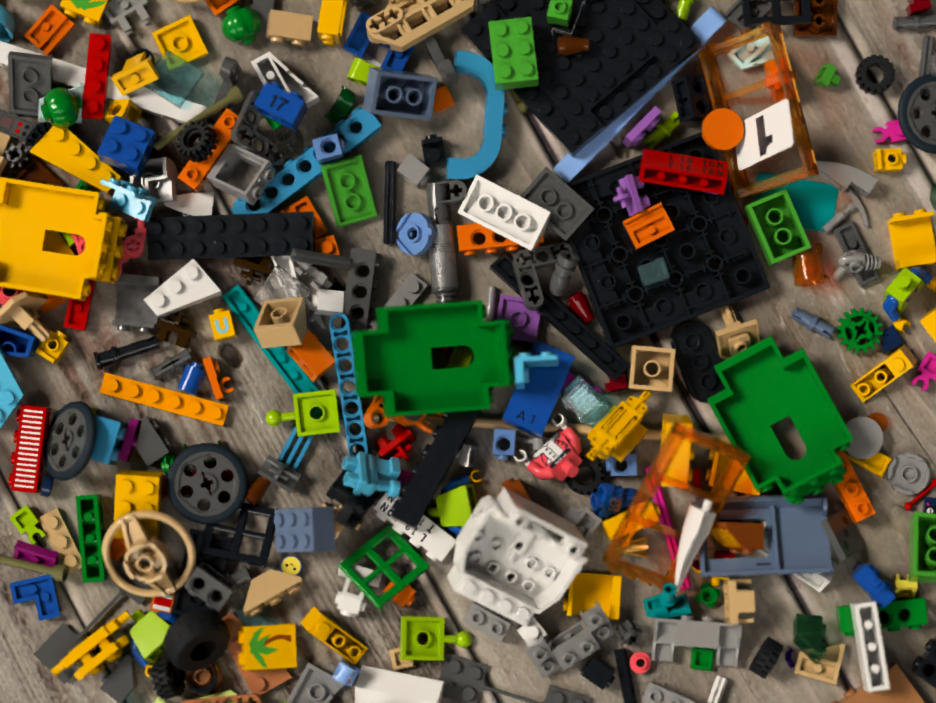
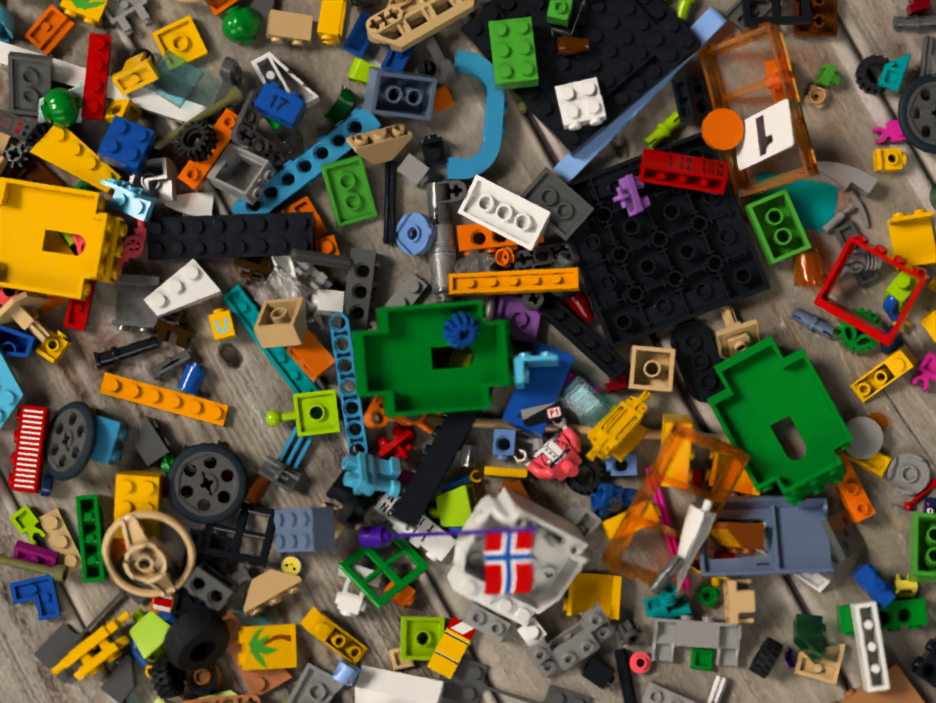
(130, 440): magenta plate -> none
(213, 368): orange plate -> none
(319, 144): medium blue brick -> none
(381, 144): none -> tan slope
(426, 67): none -> black piece
(451, 647): none -> yellow sticker
(461, 330): none -> blue gear
(473, 262): none -> clear hips
(501, 259): none -> orange plate
(505, 472): none -> yellow tile
(506, 554): none -> flag
(513, 282): none -> light orange plate
(542, 413): none -> sticker
(580, 104): none -> white plate
(636, 546): pearl gold piece -> none
(648, 123): medium lavender plate -> none
(648, 226): orange plate -> none
(653, 272): clear light blue panel -> none
(666, 574): none -> dark grey axle
(752, 54): wing -> none
(814, 90): none -> tan plate
(852, 318): none -> red window
(893, 73): none -> teal tile

